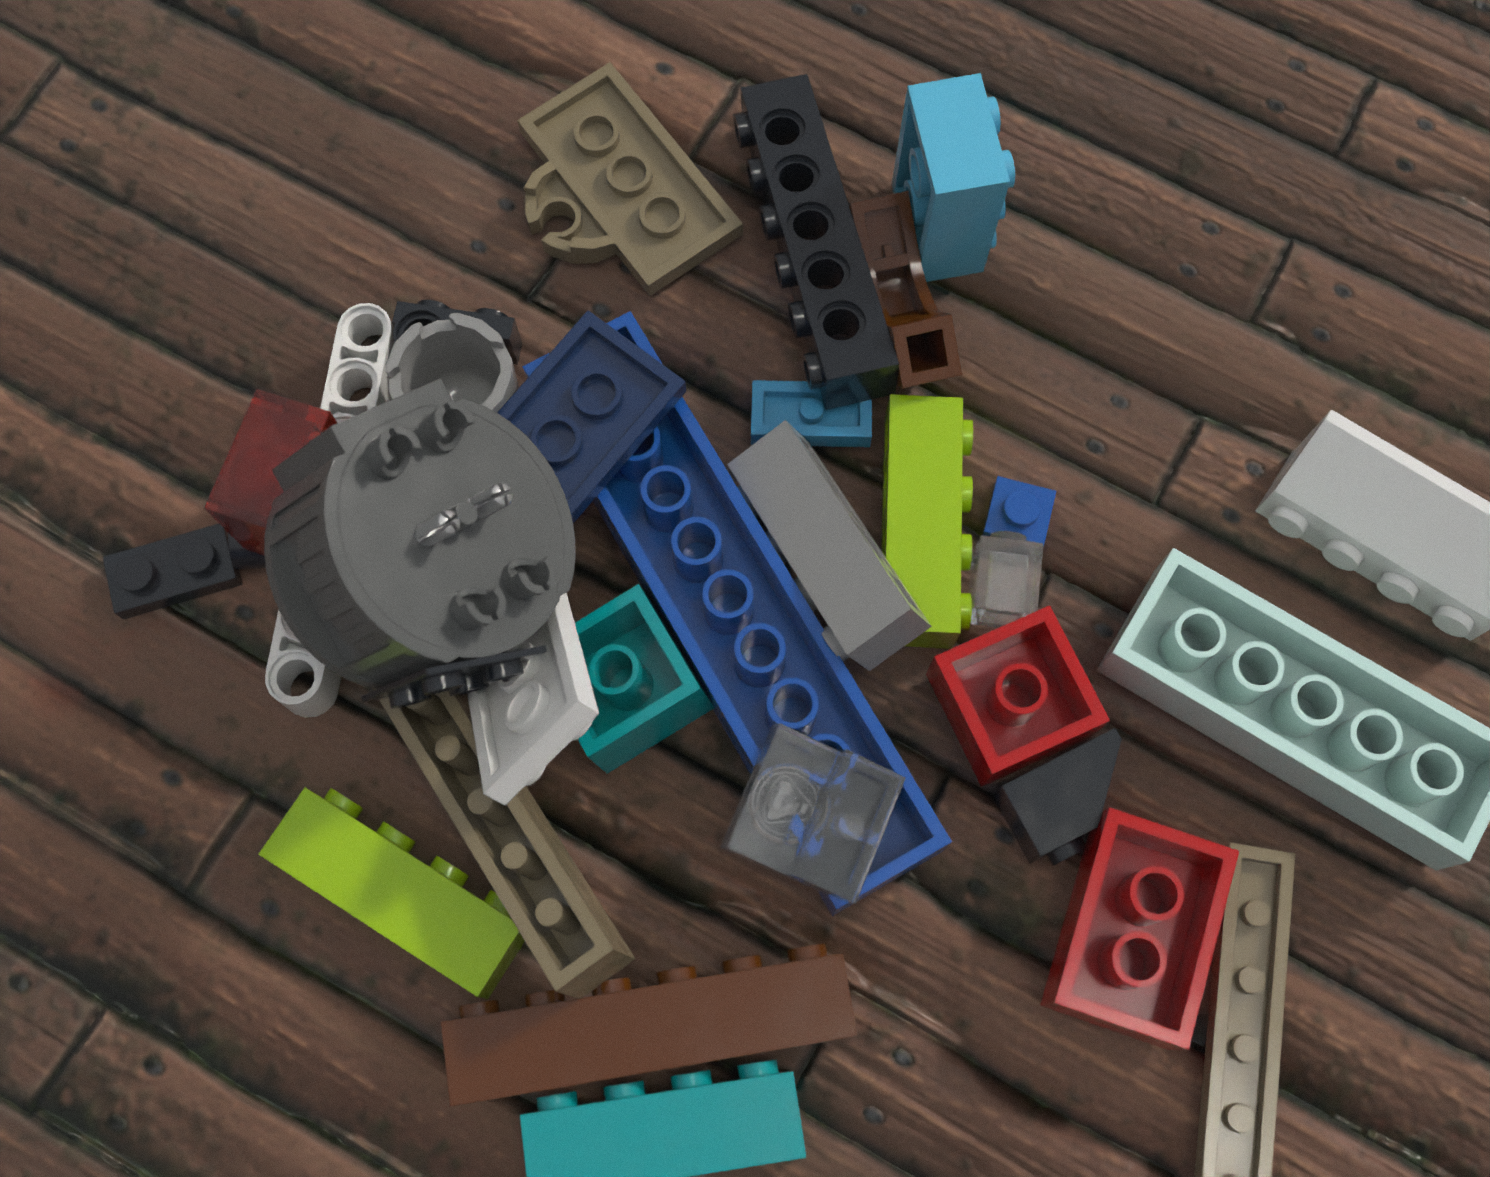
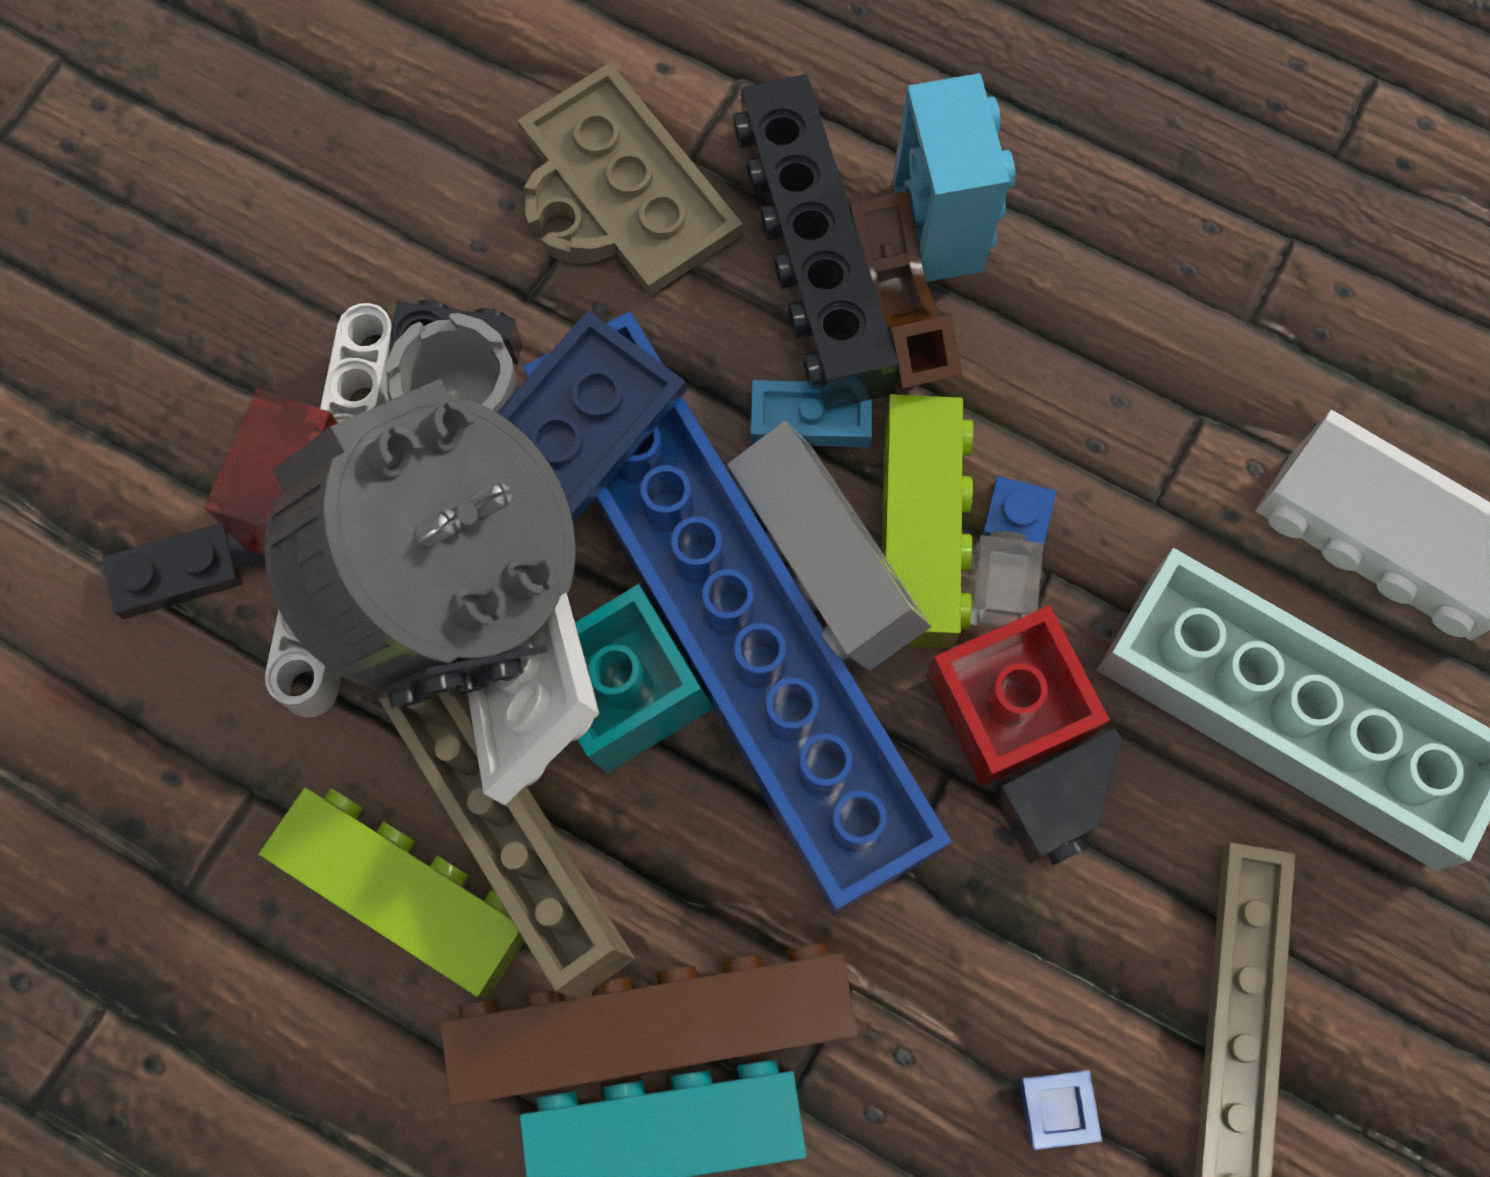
(813, 813): clear slope -> none
(1060, 1110): none -> plate
(1141, 930): red brick -> none

